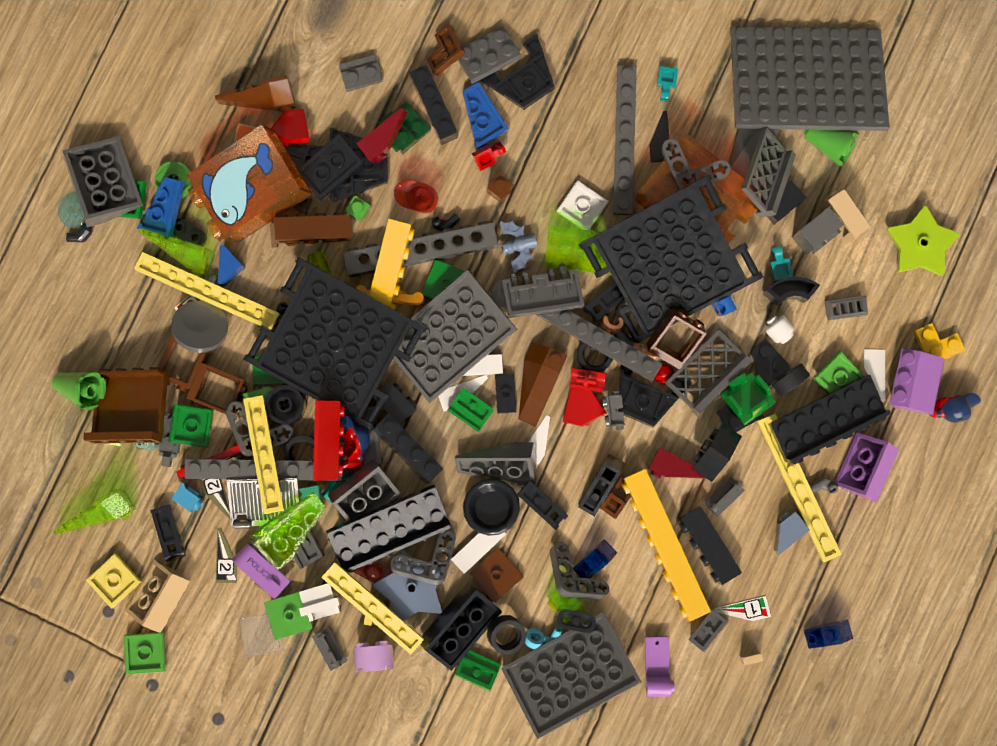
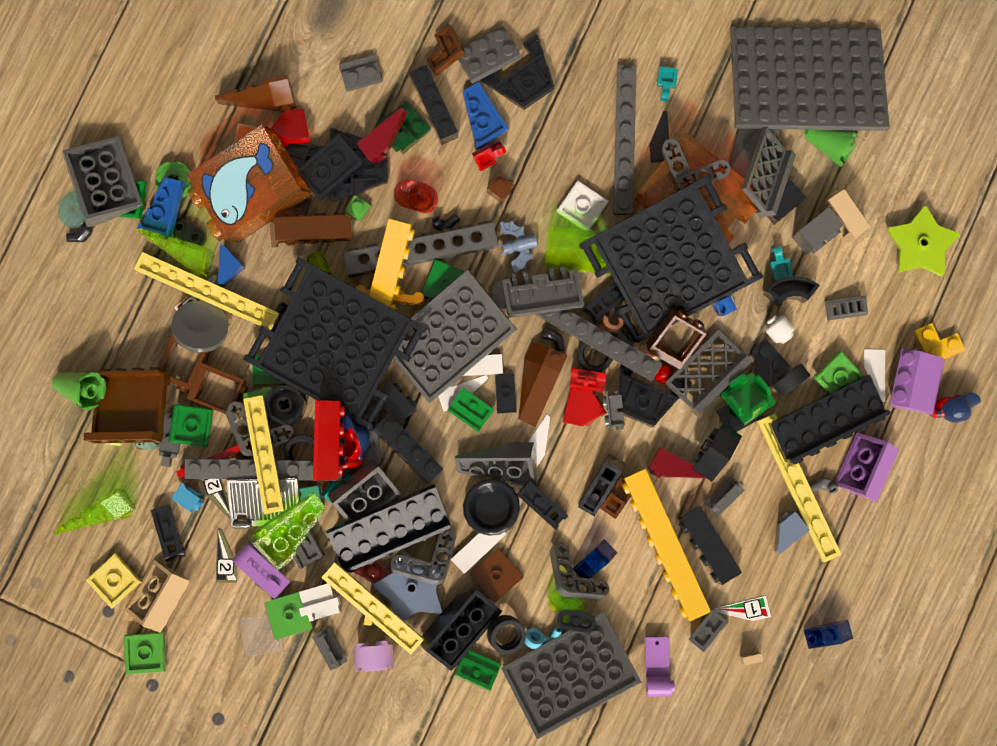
(554, 336): none -> black arm

